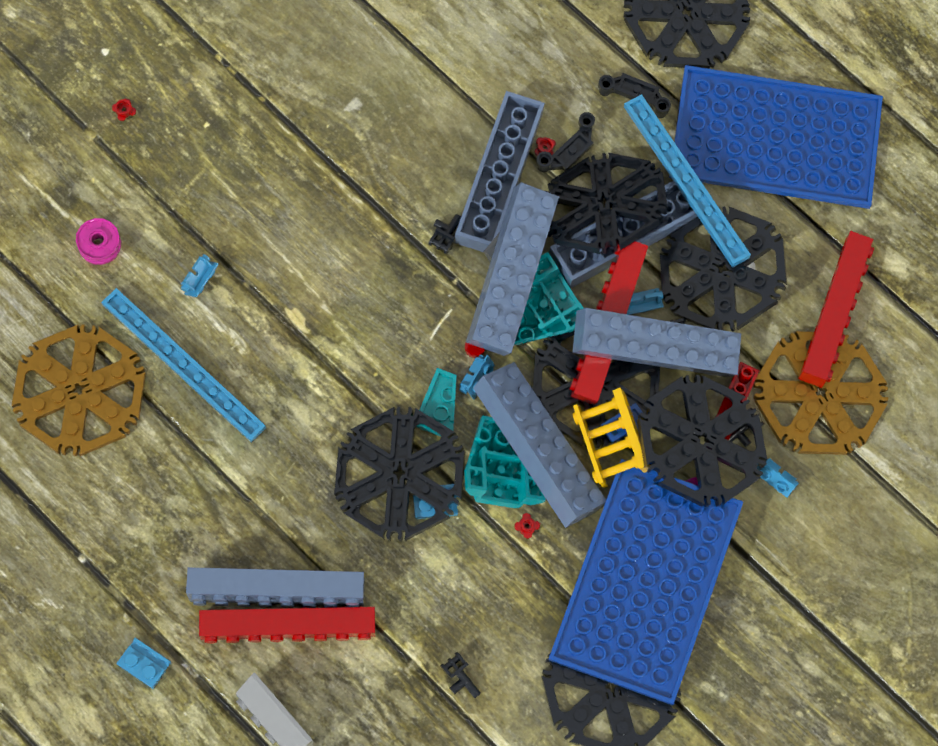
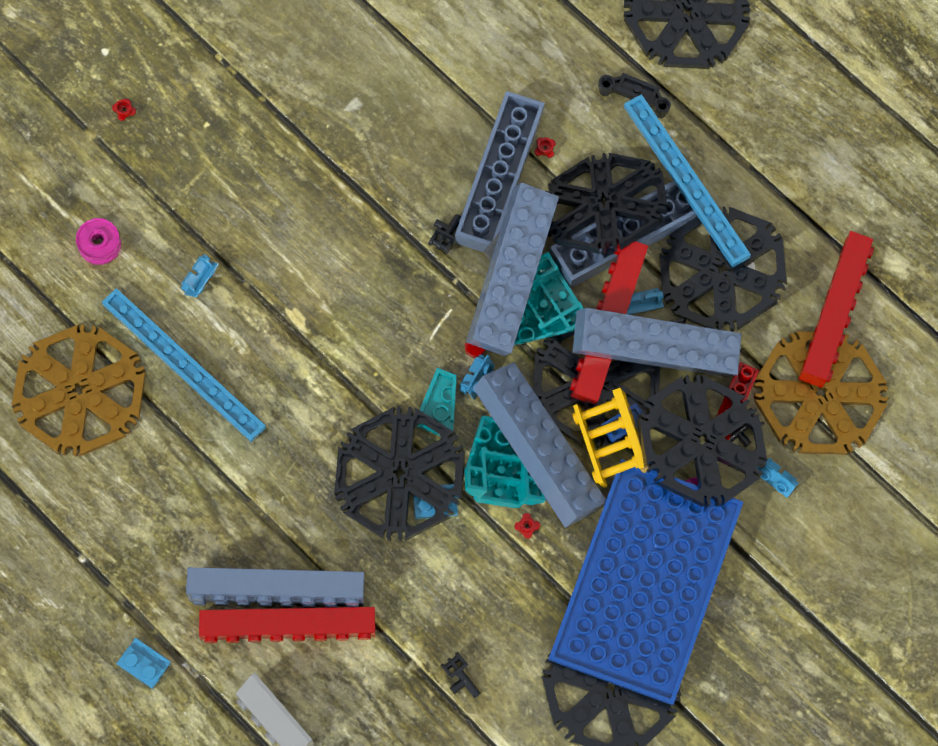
(572, 149): black plate -> none
(779, 136): blue plate -> none

